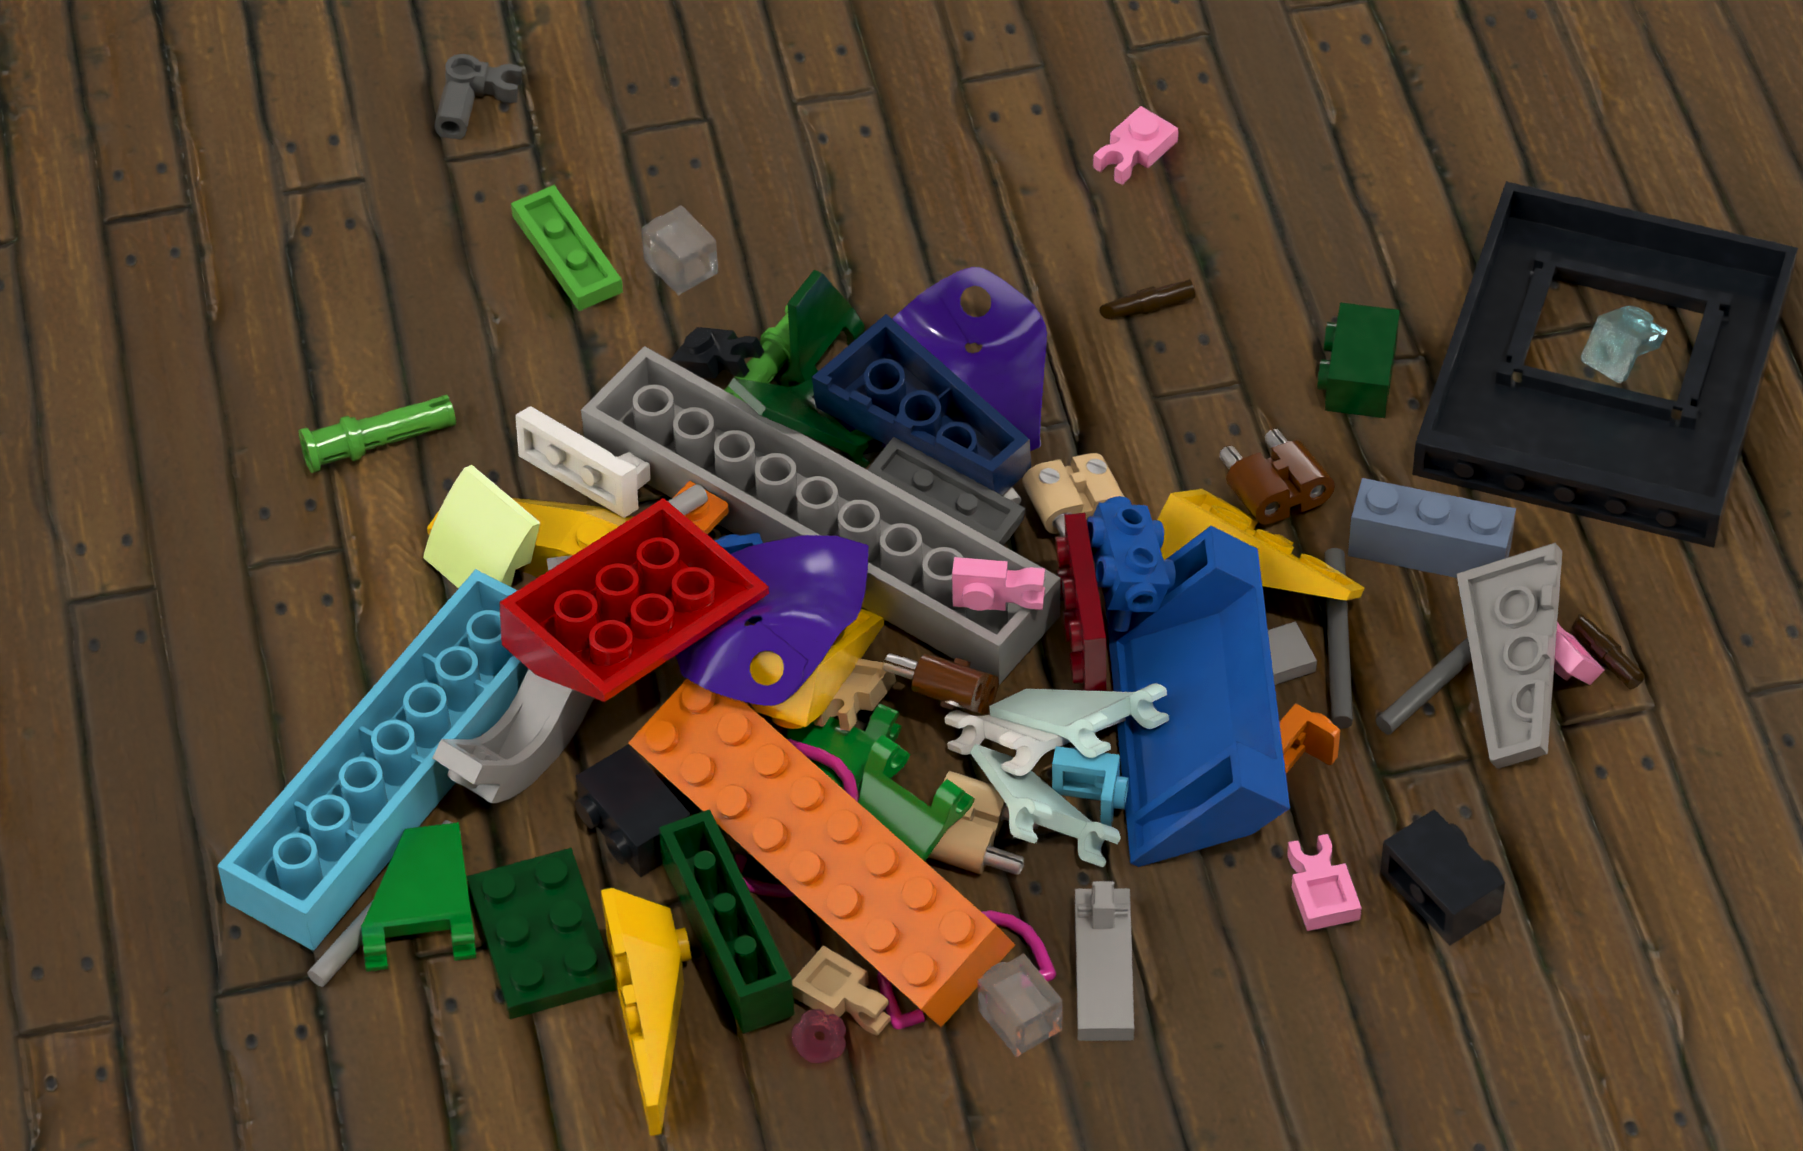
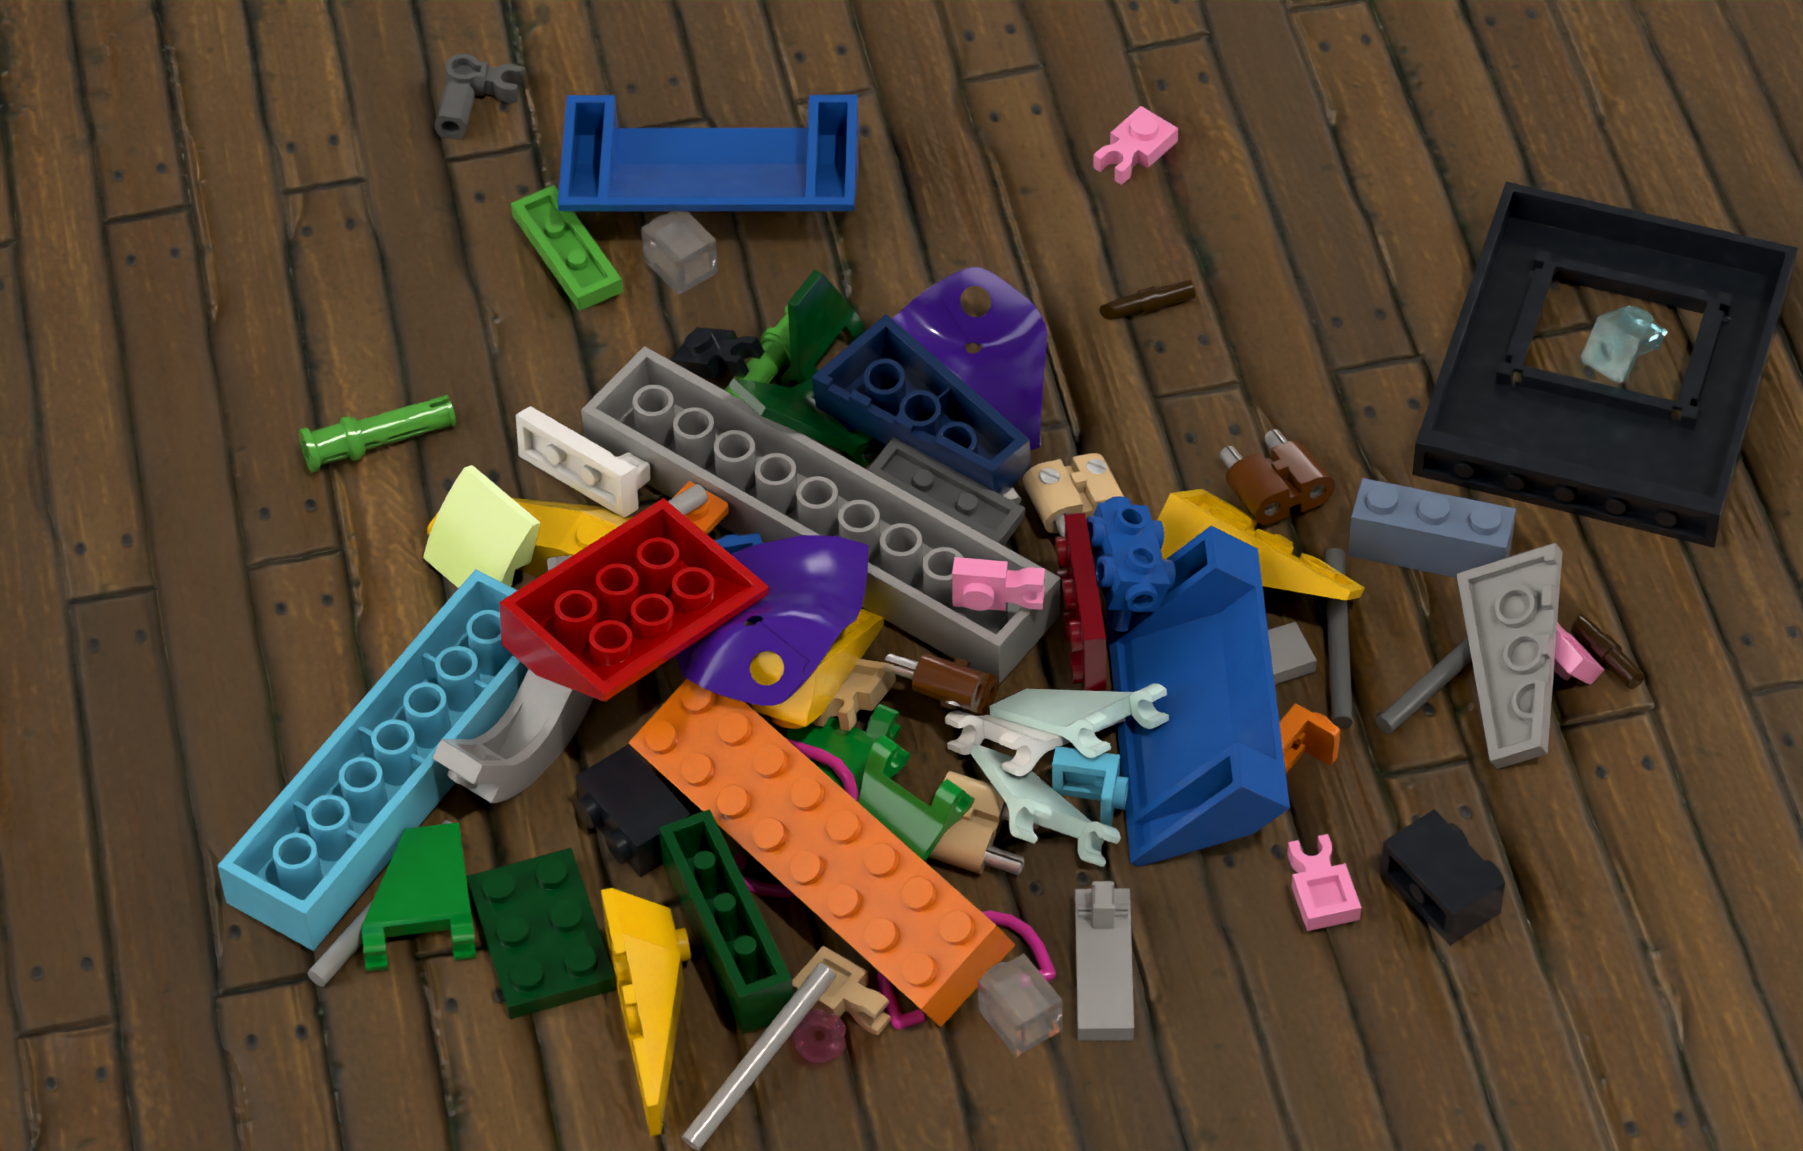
(709, 166): none -> blue slope
(758, 1056): none -> light grey bar
(1360, 361): dark green brick -> none

